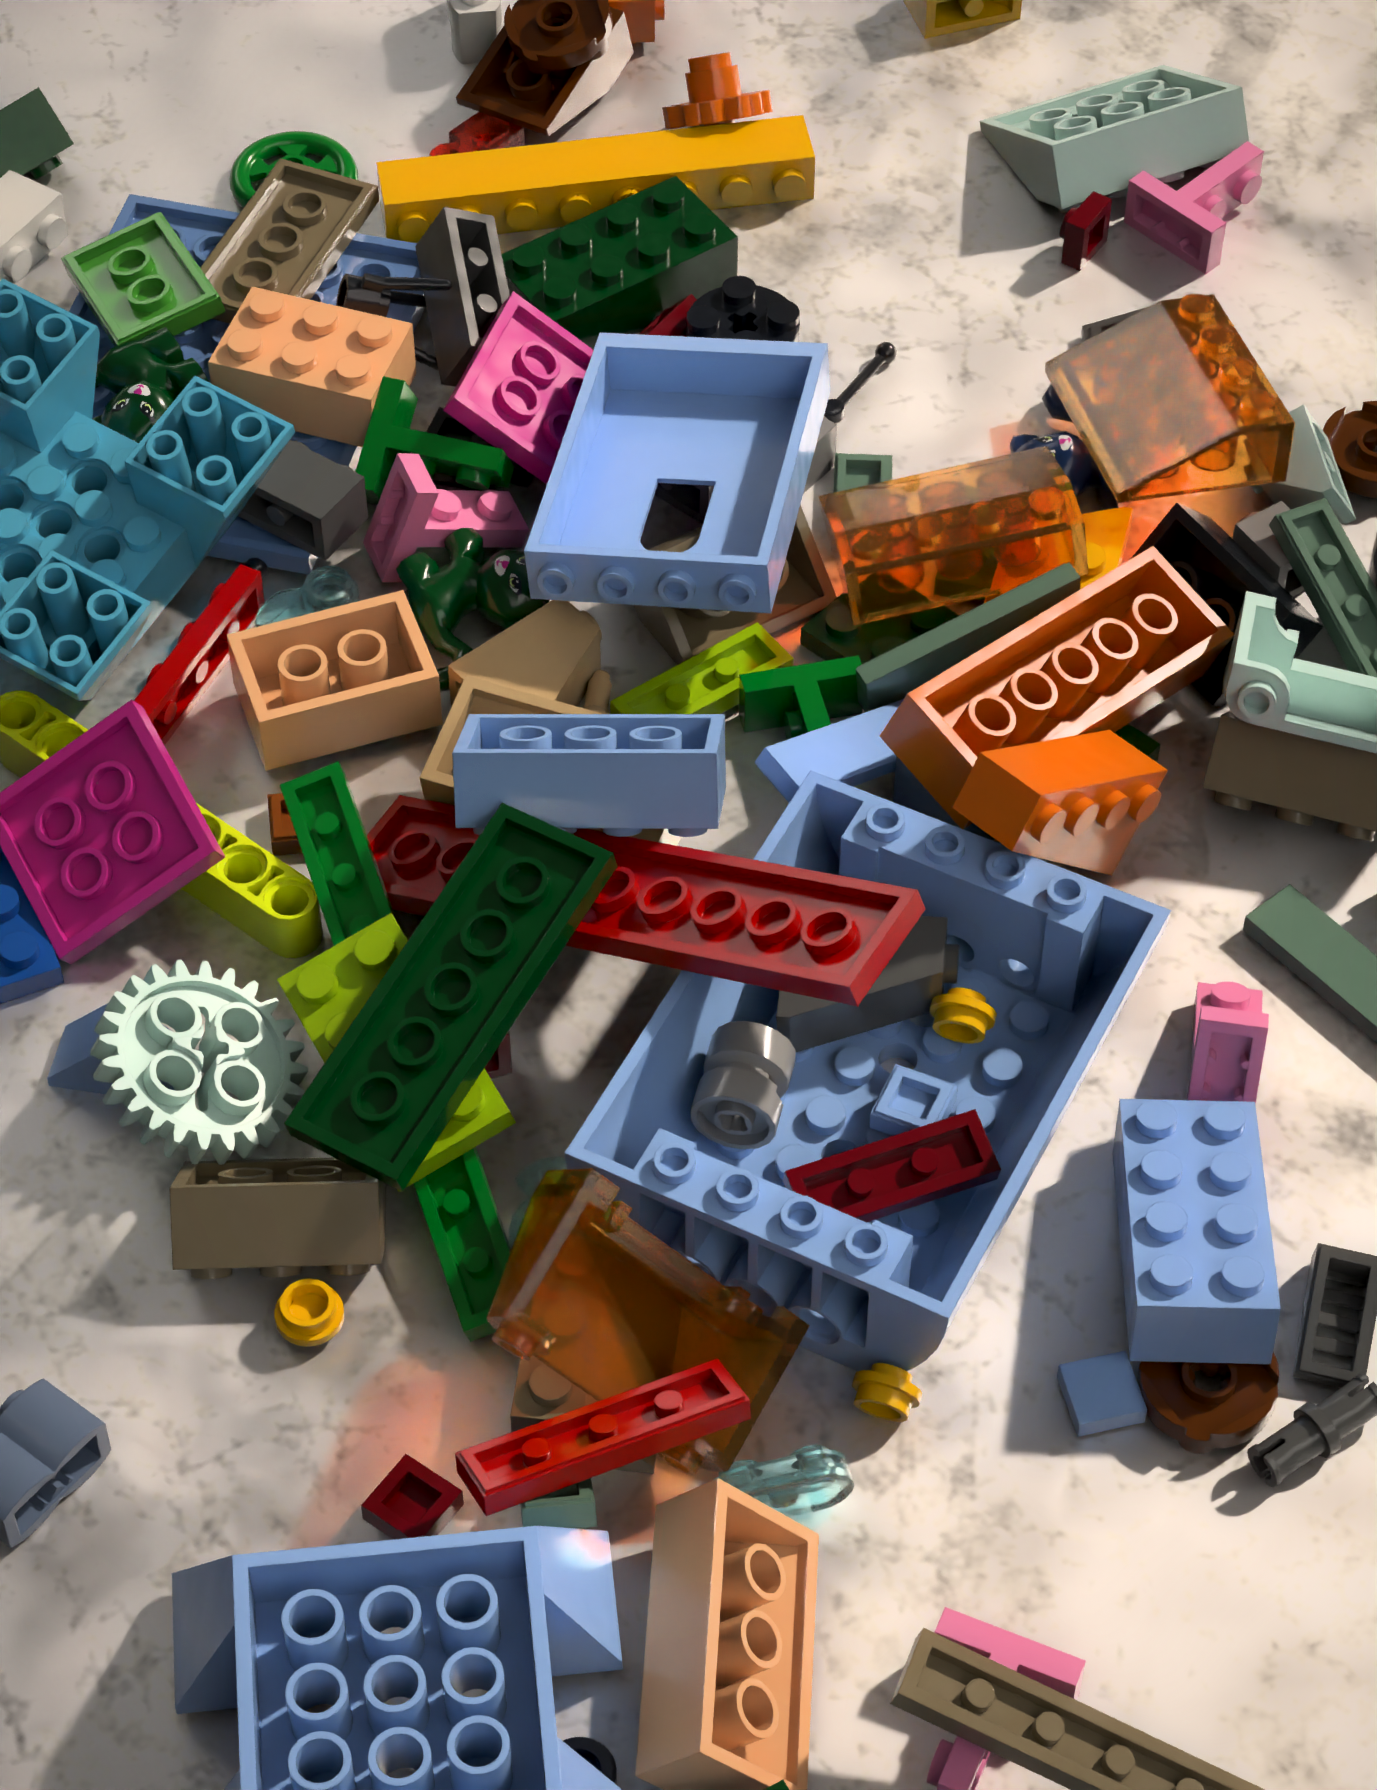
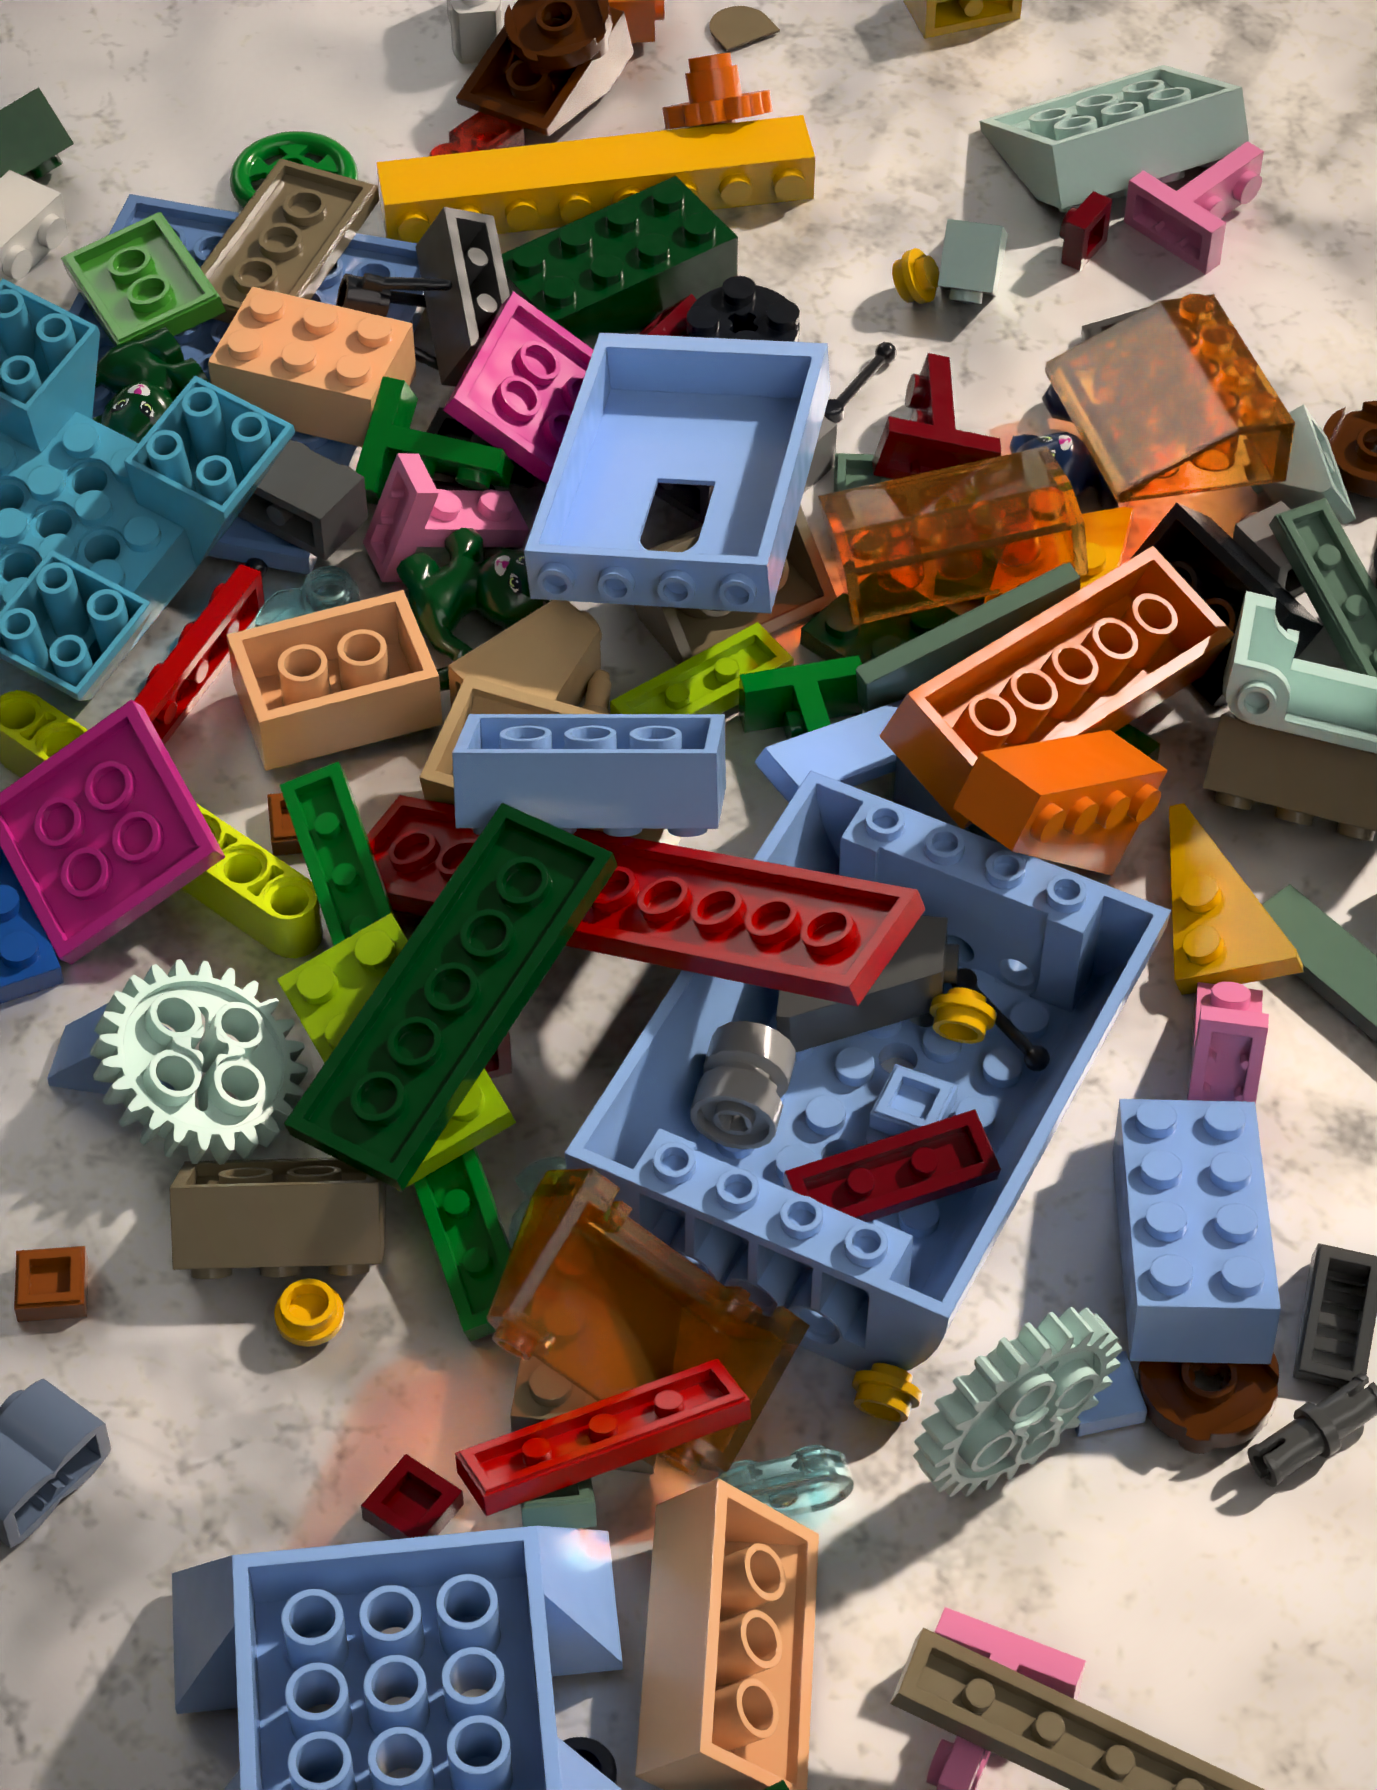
(51, 1283): none -> dark orange tile
(740, 26): none -> dark tan piece
(916, 277): none -> yellow plate
(930, 436): none -> dark red bracket
(971, 260): none -> light aqua slope
(1017, 1401): none -> light aqua gear
(1035, 1056): none -> black hinge
(1216, 918): none -> yellow wing

